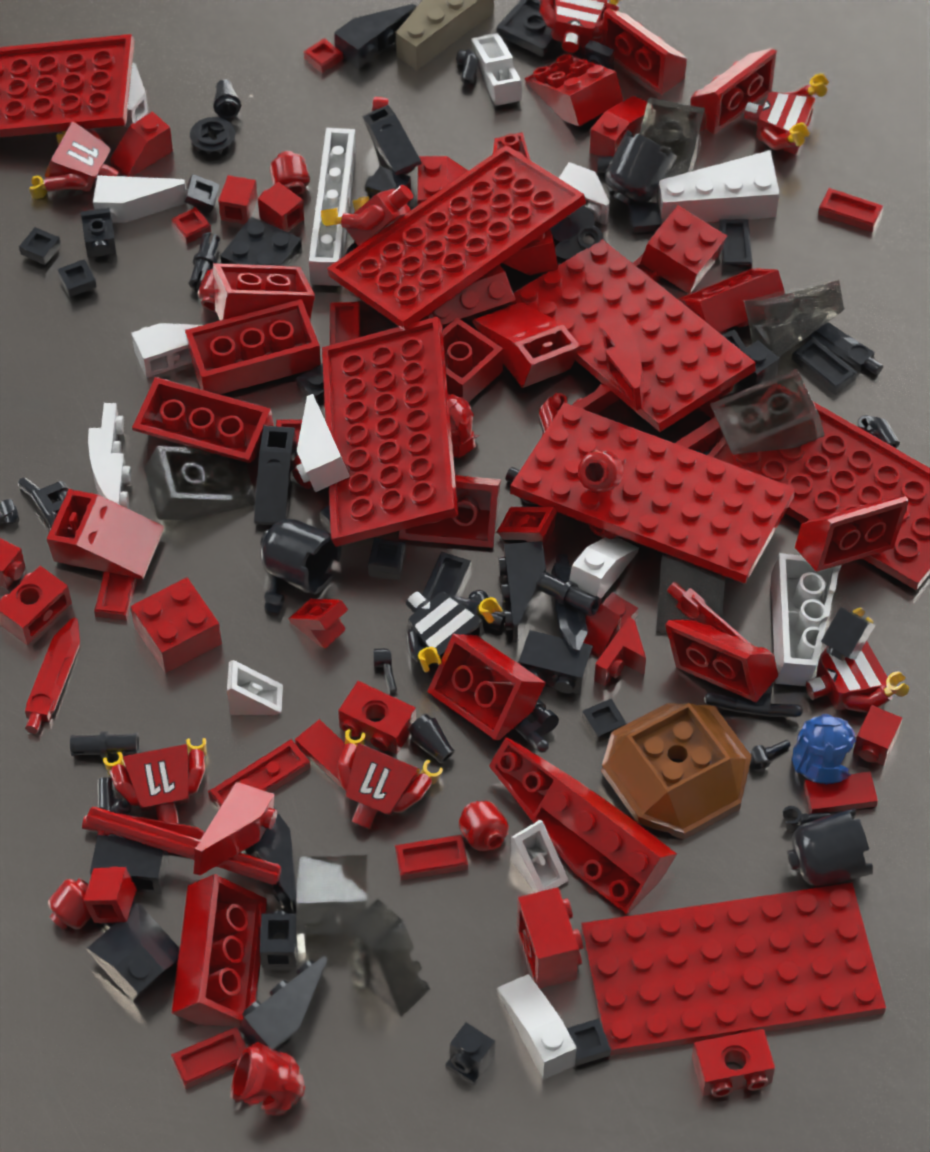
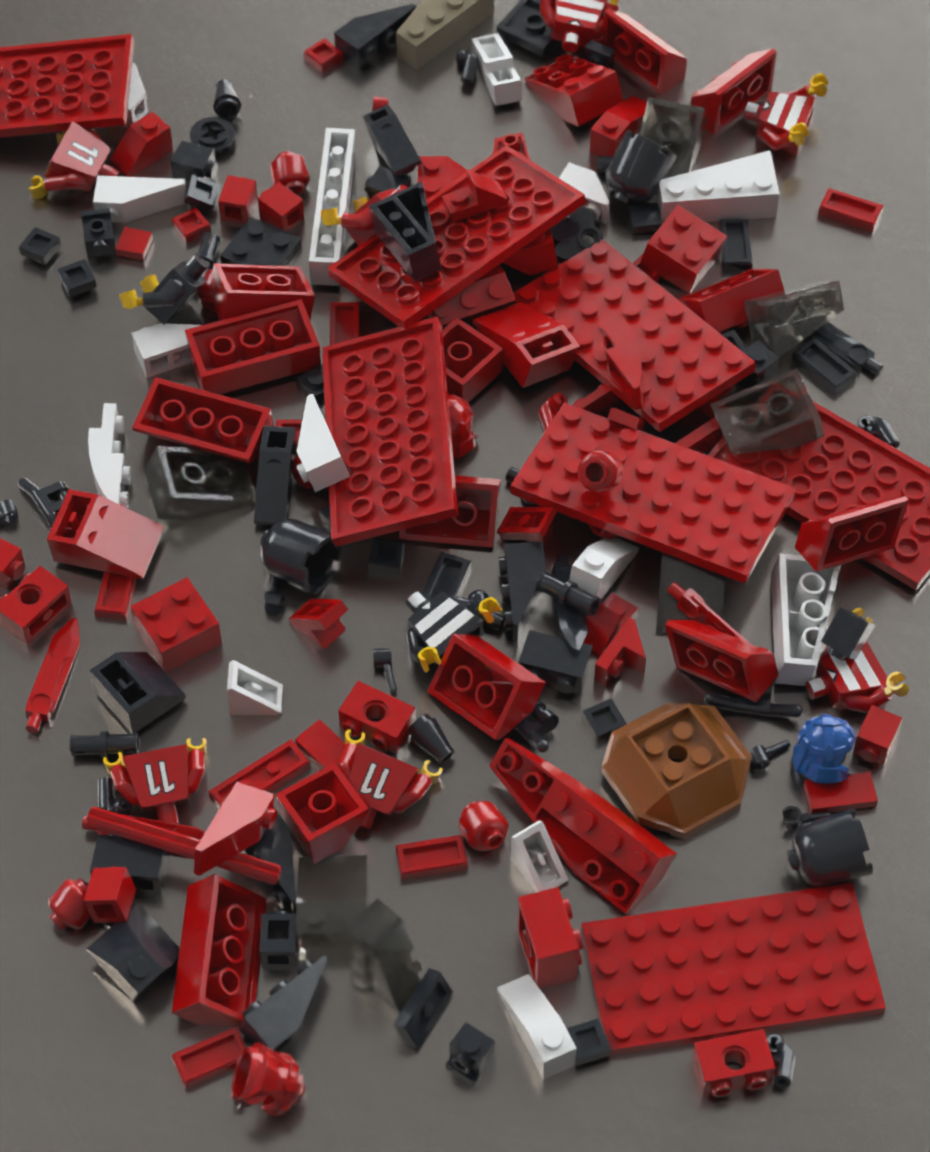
(134, 243): none -> red tile
(135, 688): none -> black slope
(172, 294): none -> black torso
(194, 160): none -> black brick
(322, 812): none -> red slope
(407, 231): none -> black wedge
(423, 1008): none -> black plate
(479, 197): none -> red slope
(626, 419): none -> red tile
(783, 1060): none -> black arm

